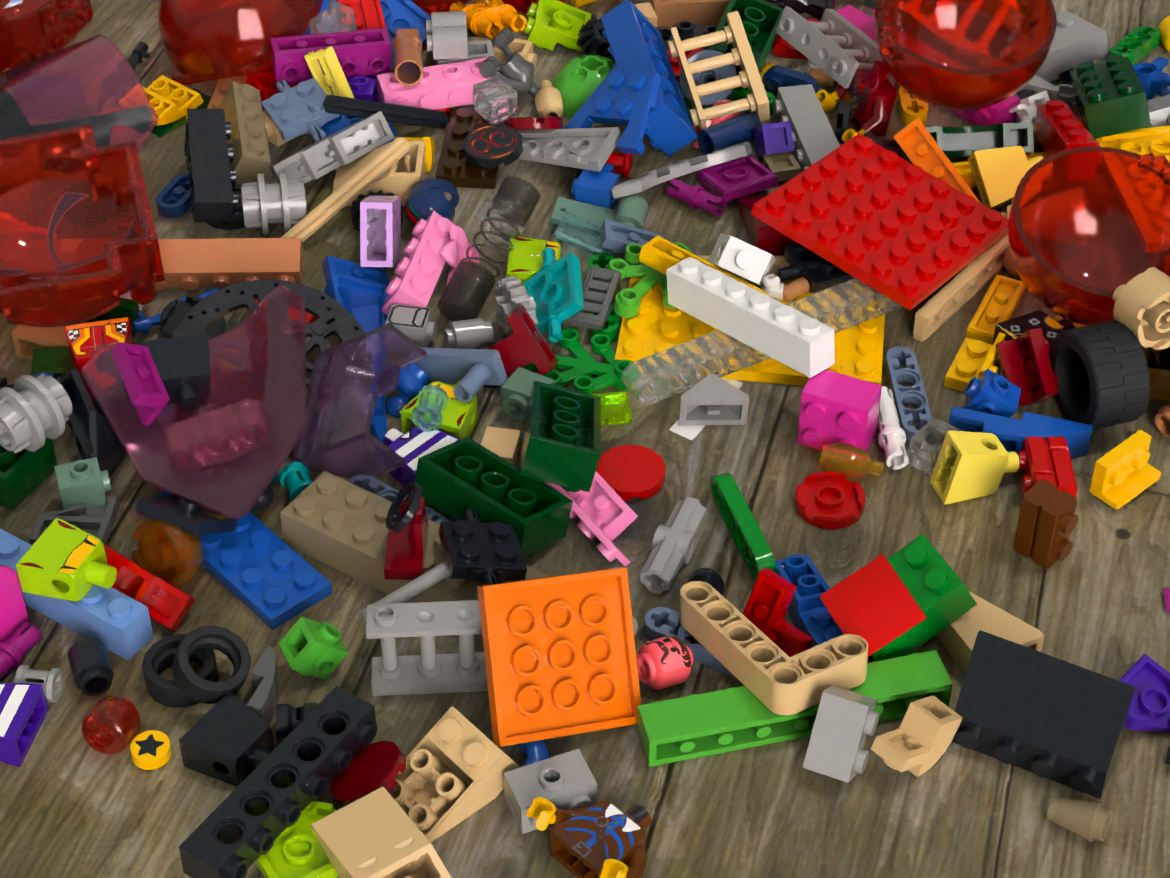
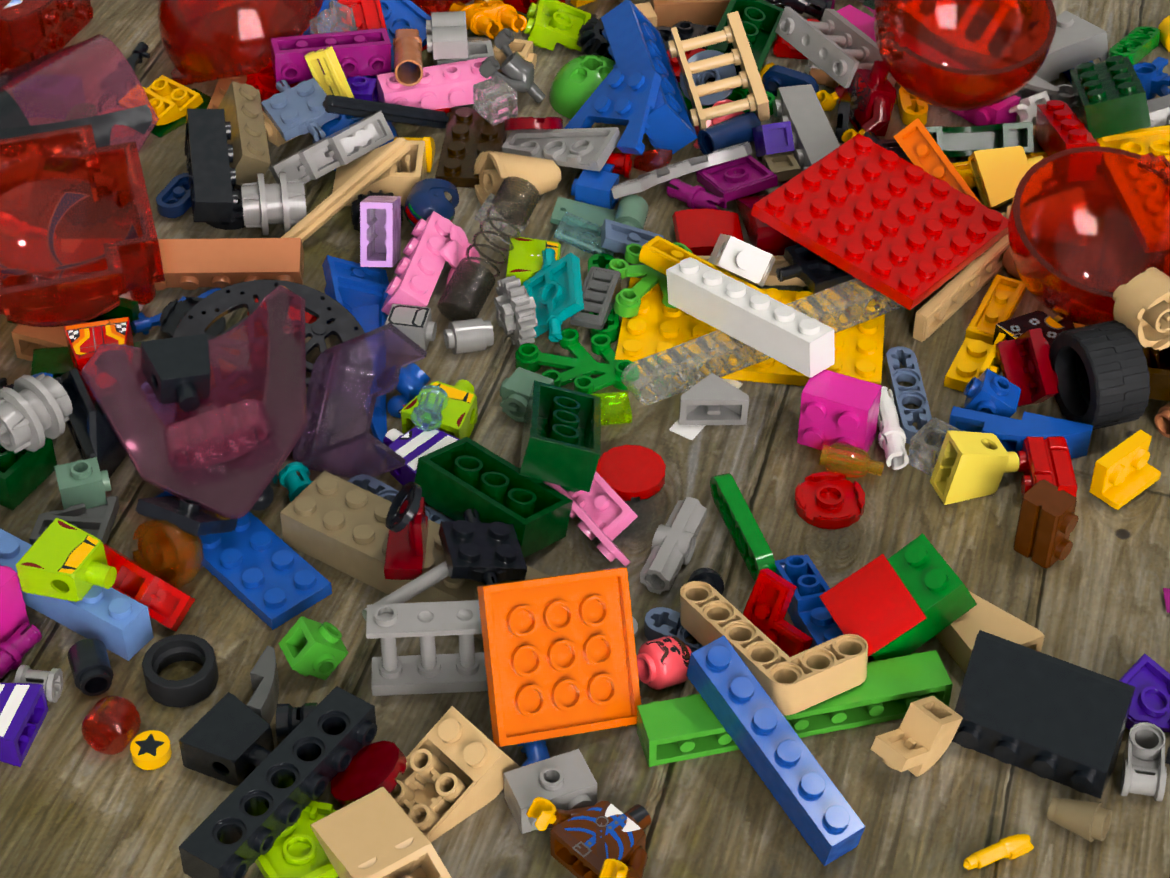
(141, 380): magenta panel -> none
(218, 639): black tyre -> none
(473, 366): sand blue piece -> none
(492, 146): black tile -> none
(496, 166): none -> tan cone
(503, 443): tan panel -> none
(522, 346): dark red piece -> none
(548, 101): tan plant -> none
(653, 159): none -> clear red tile
(702, 227): none -> red slope
(775, 751): none -> brick
(784, 292): arm -> none
(841, 734): light grey brick -> none
(1007, 847): none -> yellow piece
(1144, 762): none -> light grey piece

